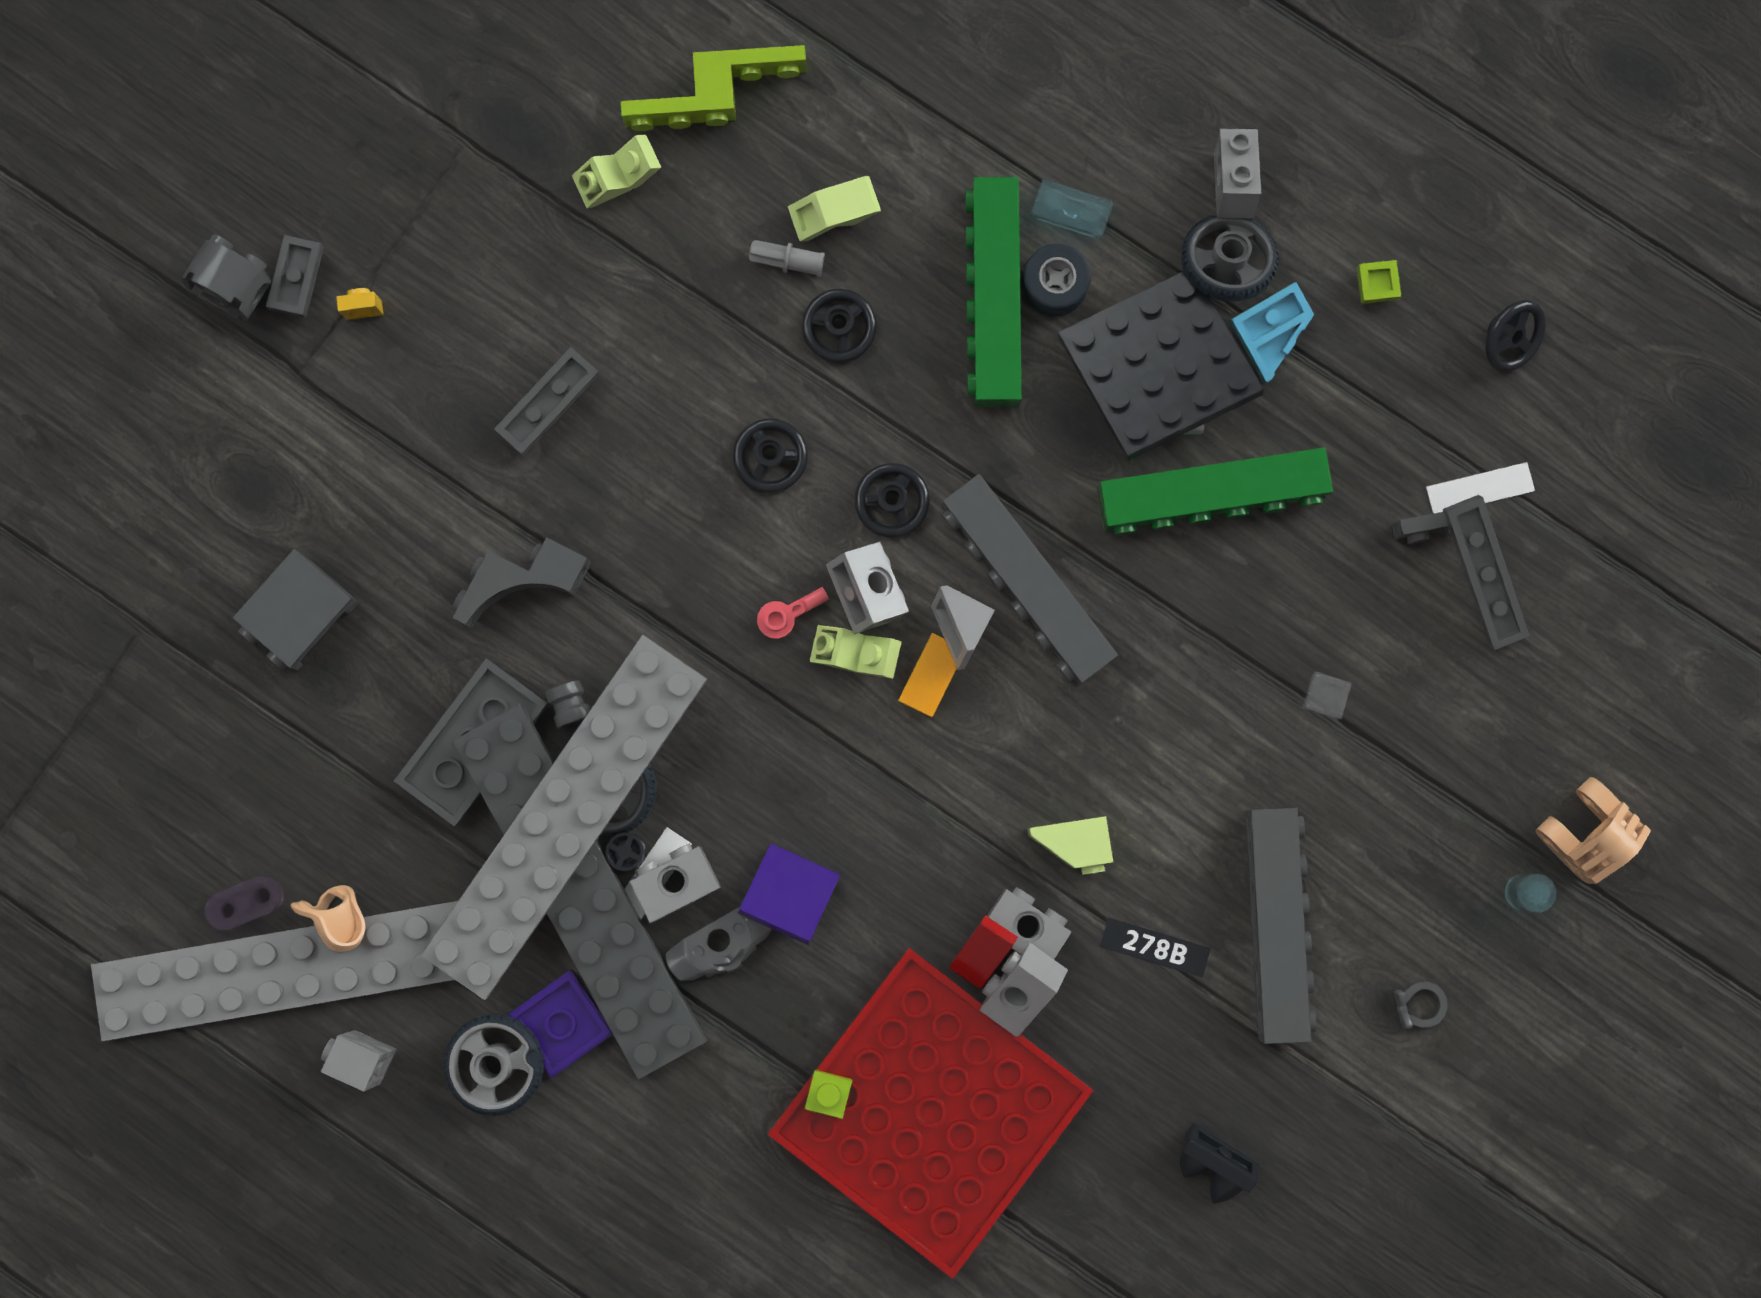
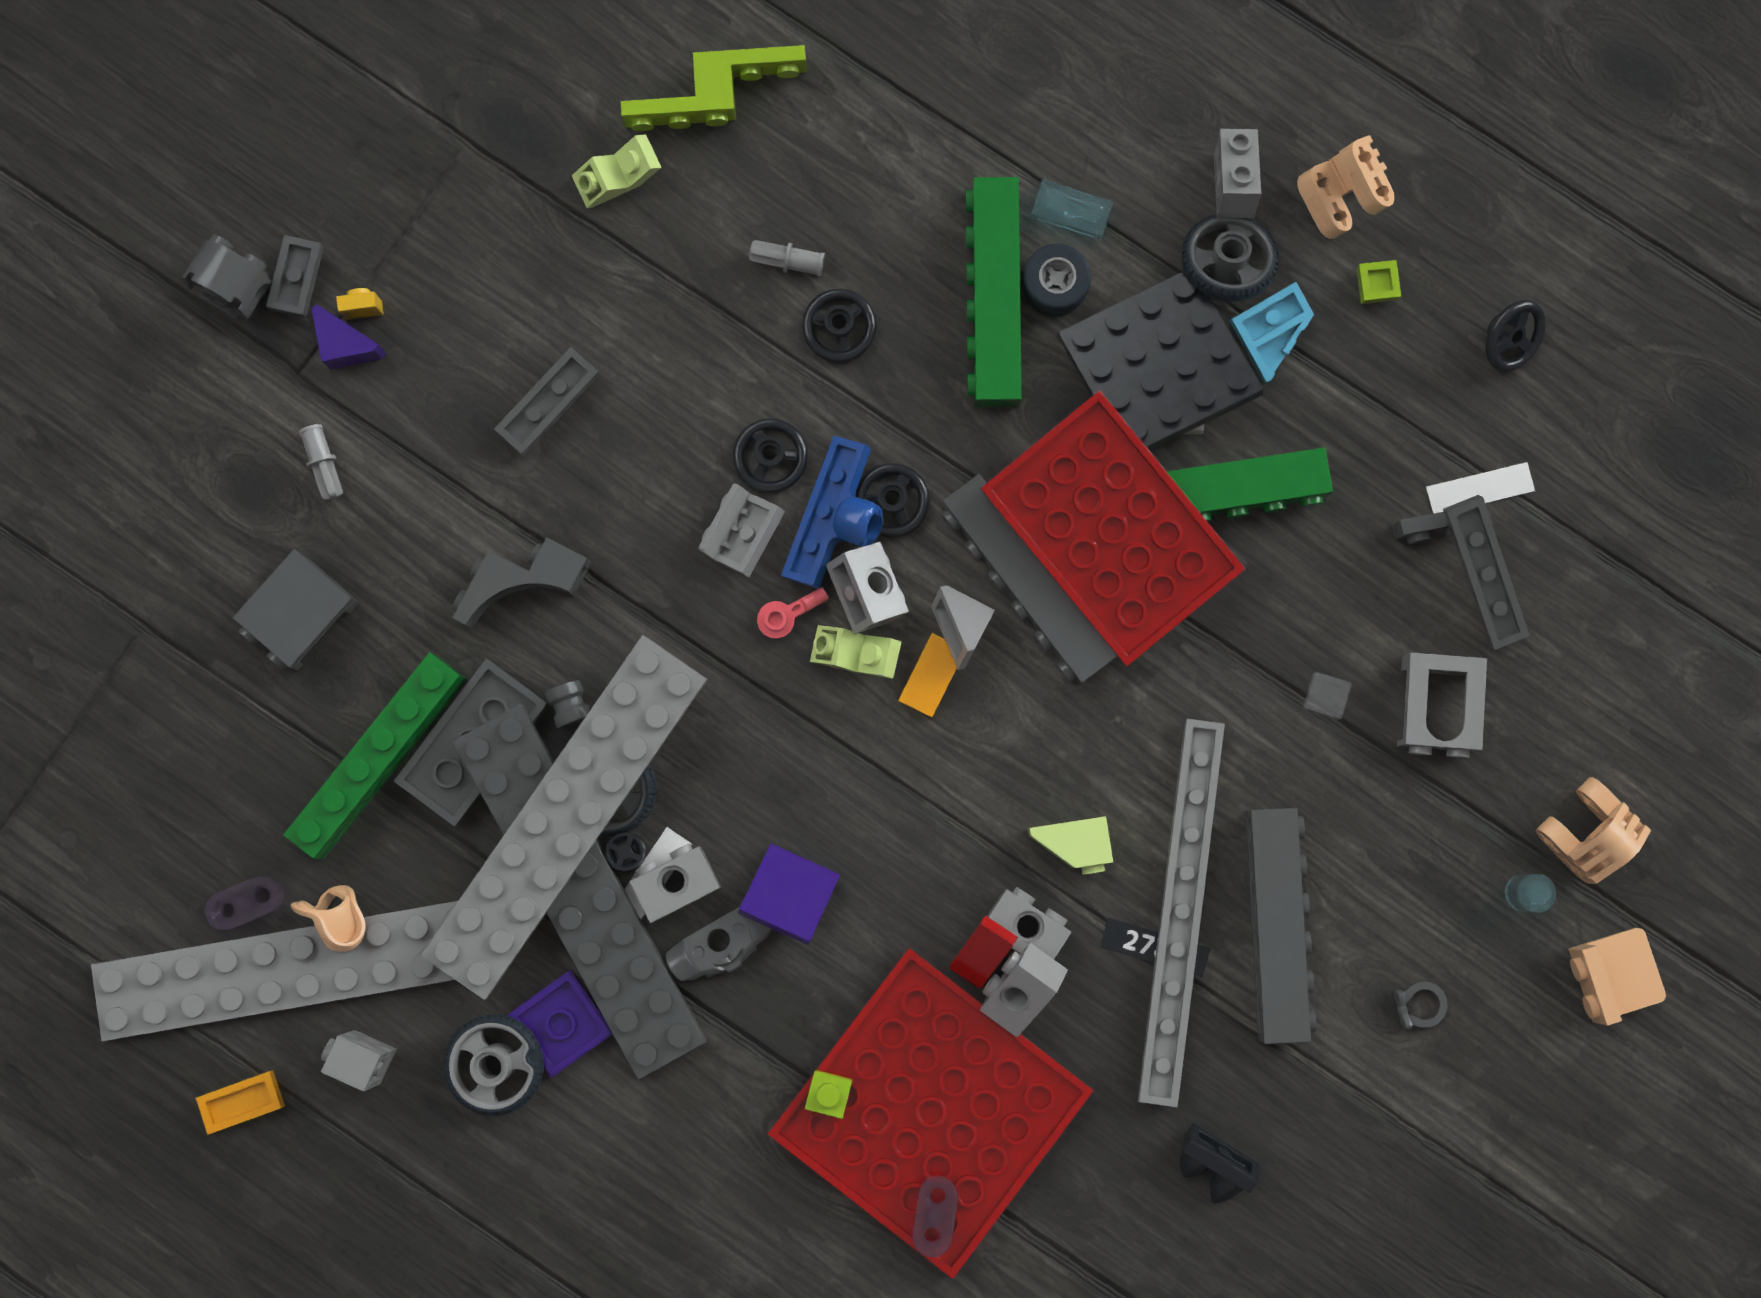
(240, 1102): none -> light orange tile
(321, 462): none -> light grey axle
(340, 343): none -> dark purple slope
(375, 757): none -> green brick
(740, 530): none -> light grey bracket
(833, 514): none -> blue plate
(834, 207): yellowish green slope -> none
(935, 1215): none -> plate
(1112, 528): none -> red plate
(1181, 913): none -> light grey plate
(1350, 170): none -> light nougat piece
(1415, 730): none -> light grey panel
(1617, 975): none -> light nougat bracket

